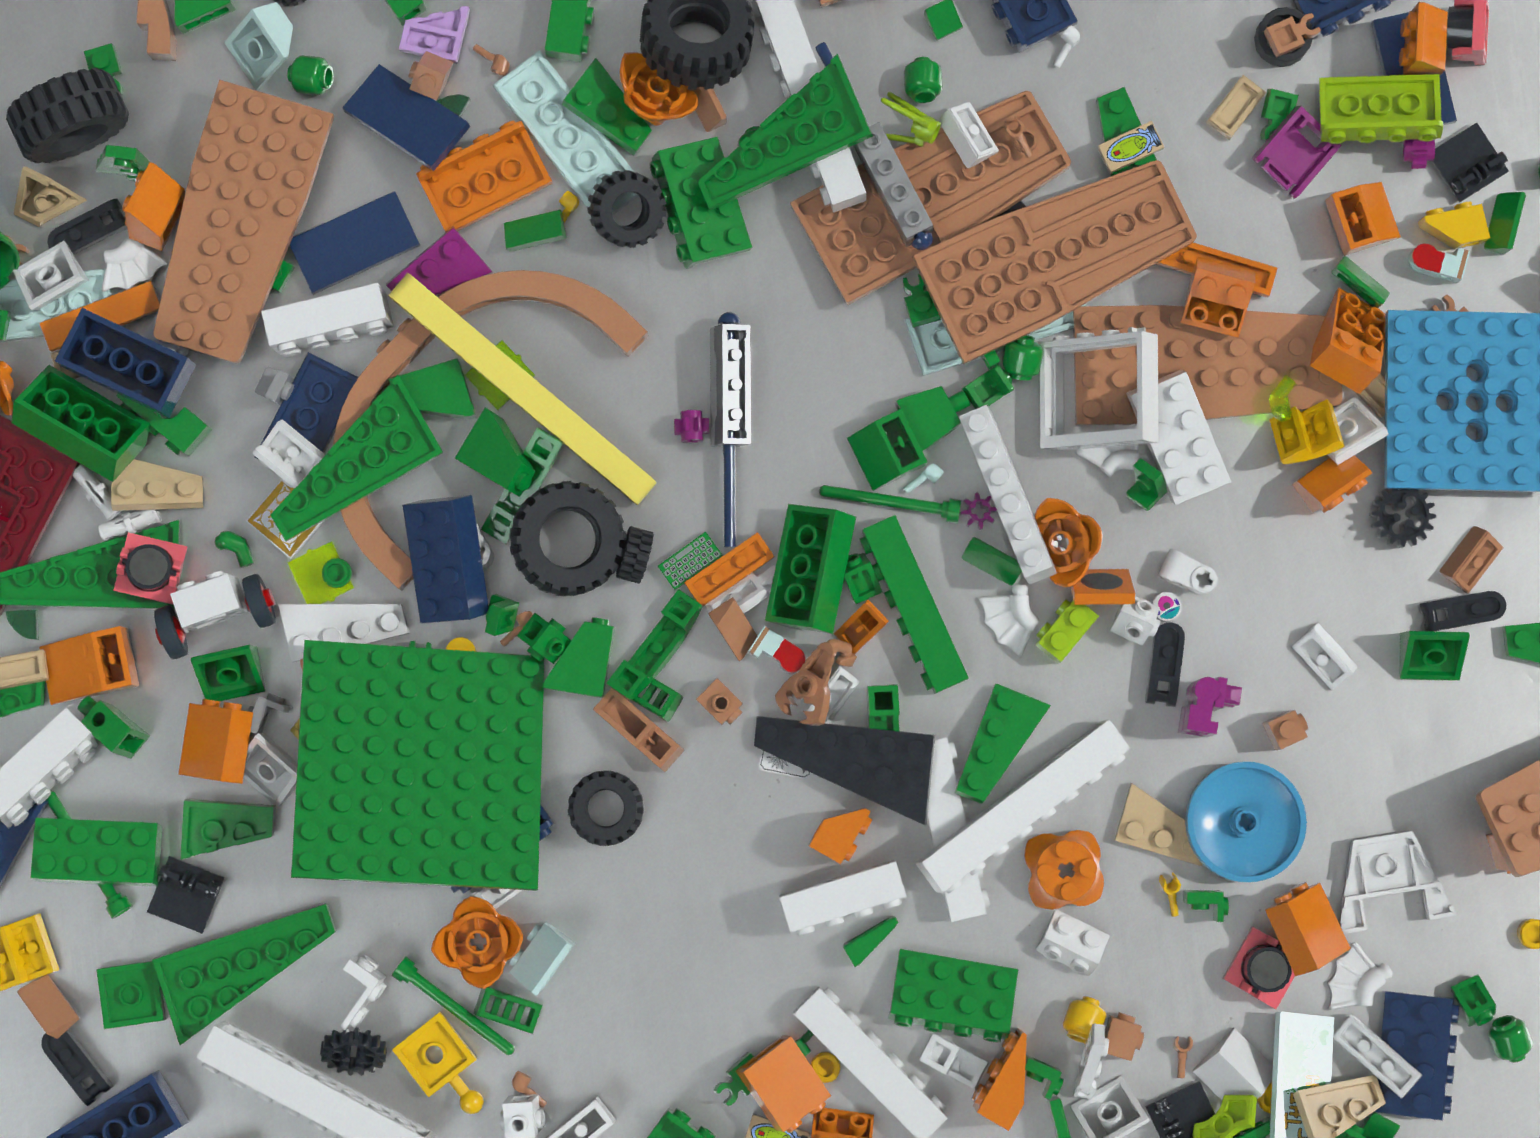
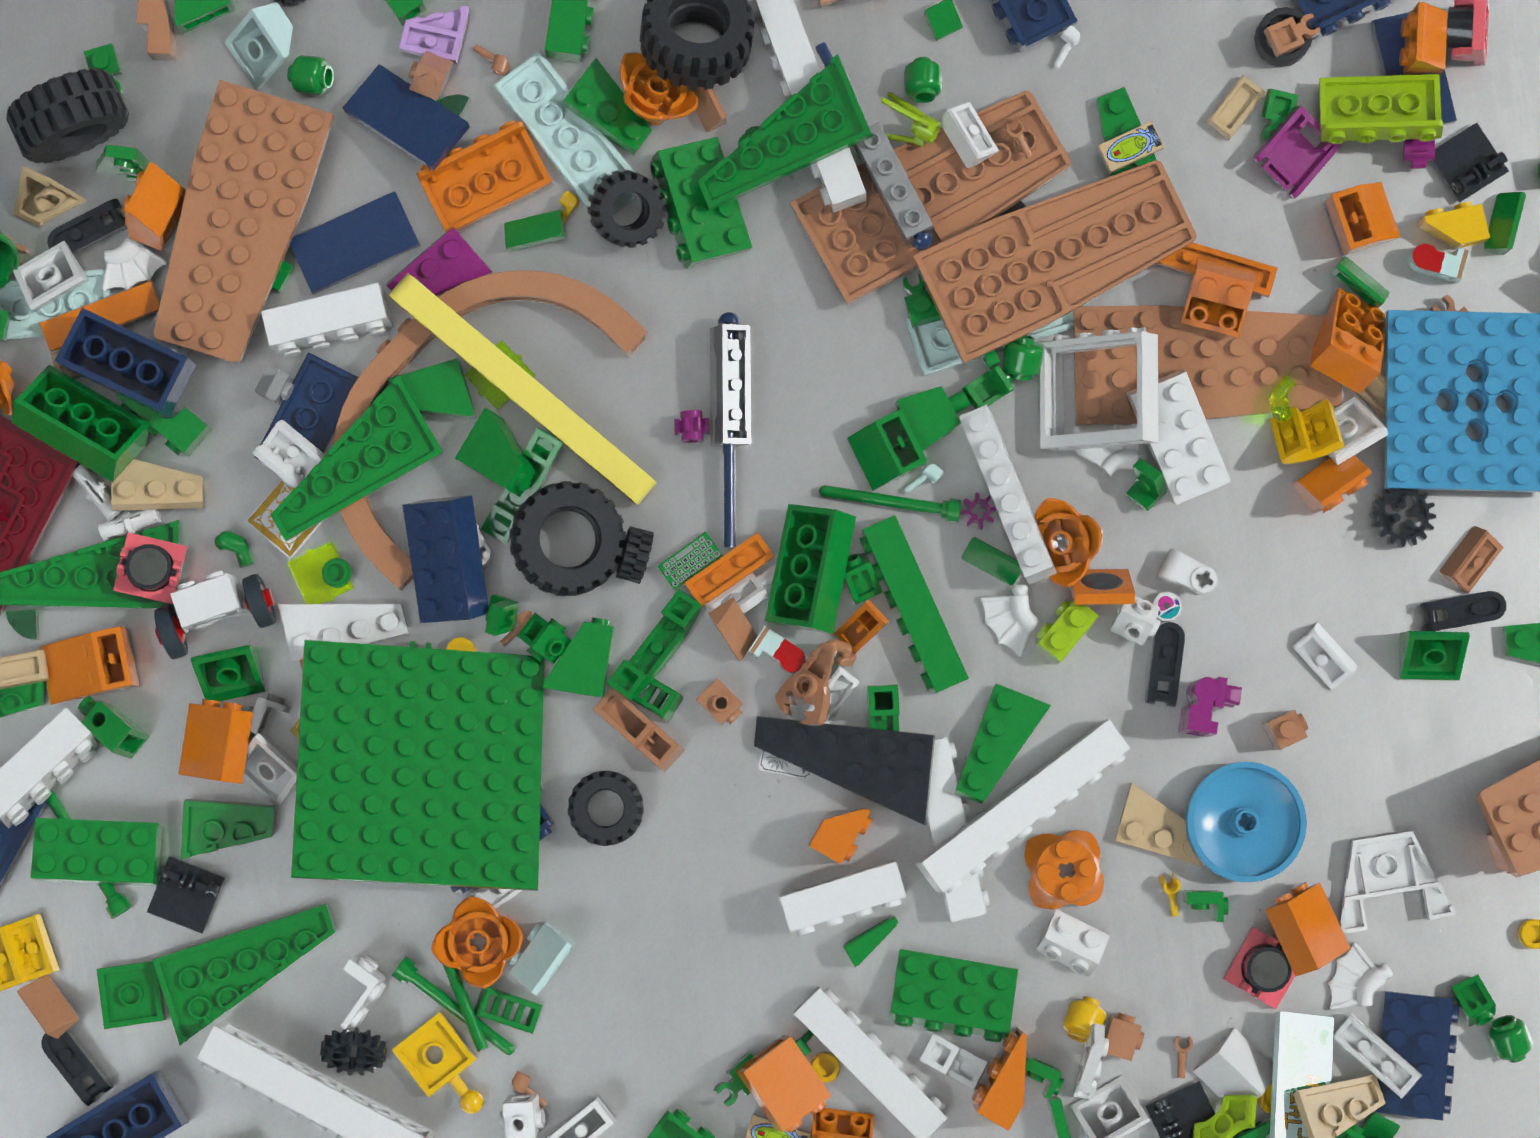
(466, 1008): none -> green bar

